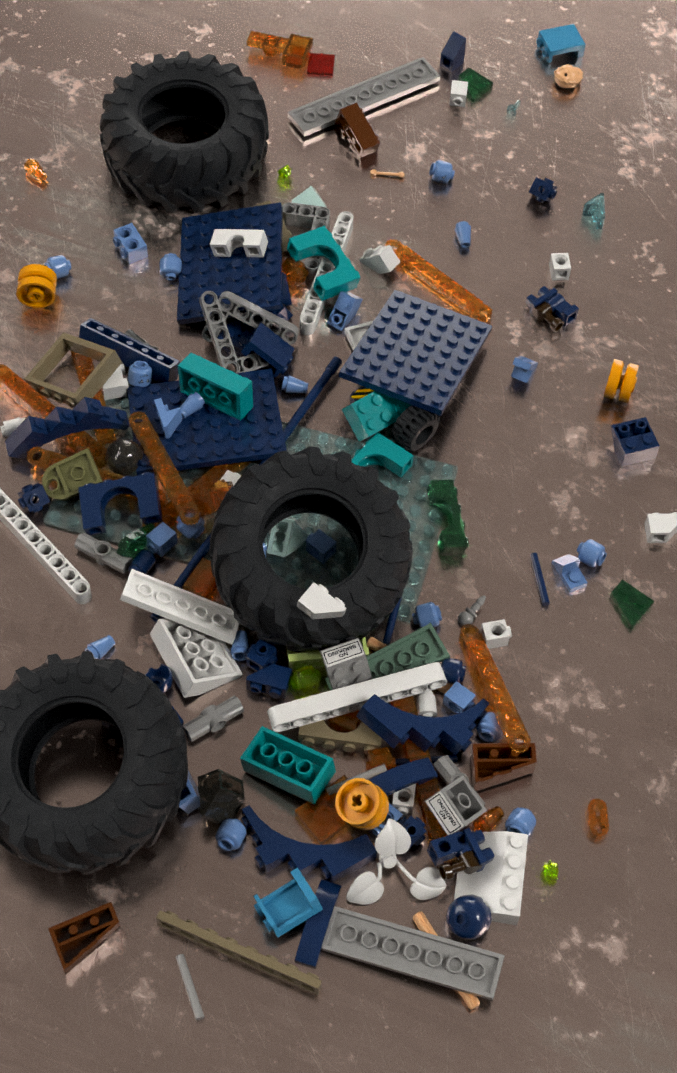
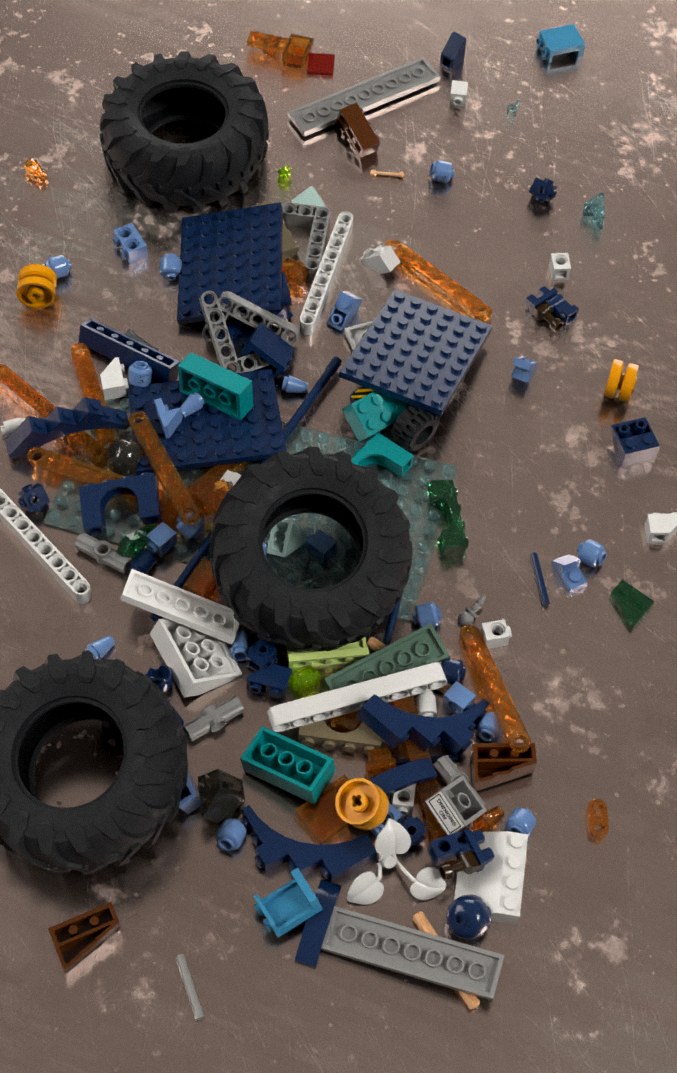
(70, 475): olive tile -> none
(109, 363): dark tan window -> none
(226, 240): white arch -> none
(247, 955): dark tan plate -> none
(319, 604): white slope -> none
(321, 243): teal arch -> none
(346, 664): light grey brick -> none
(366, 775): light grey bar -> none
(463, 233): medium blue cone -> none
(477, 84): clear green wing -> none
(550, 870): clear neon green plate -> none
(572, 79): light nougat hair -> none

